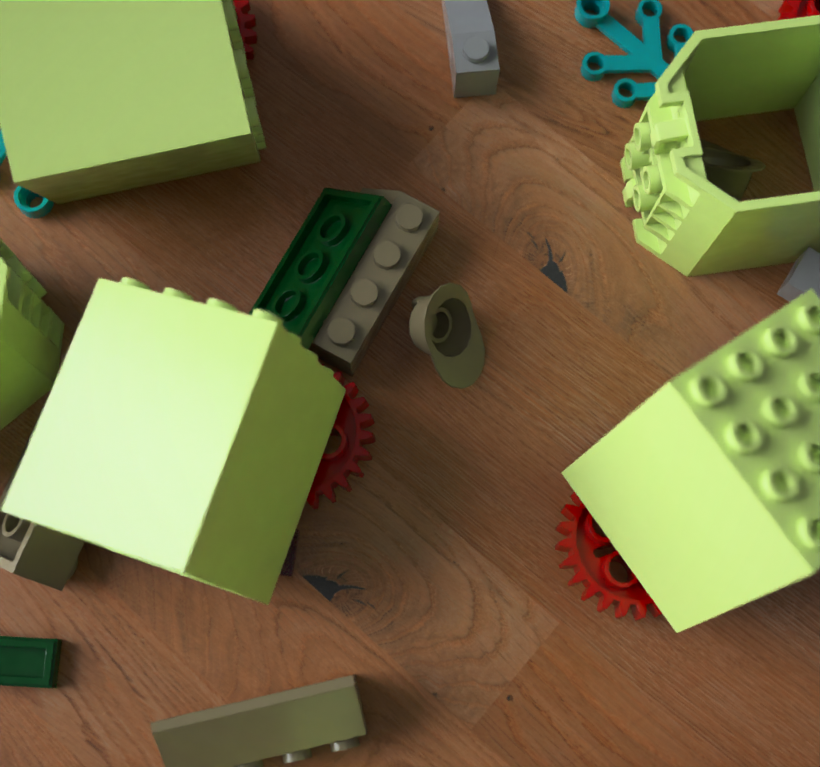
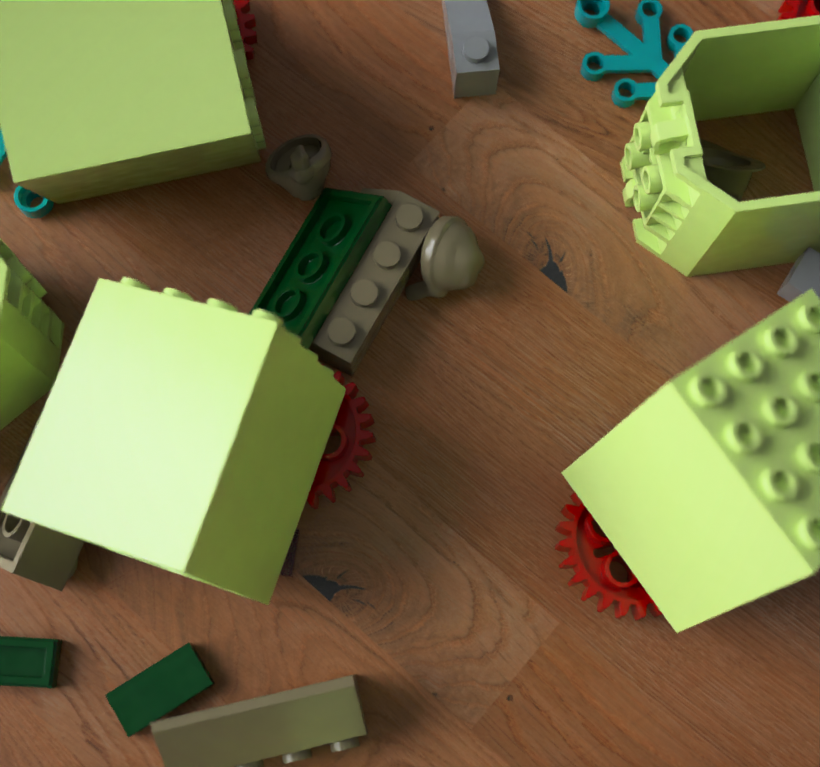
(159, 689): none -> dark green tile
(301, 166): none -> dark tan hat
(448, 259): none -> dark tan hat
(449, 333): dark tan piece -> none

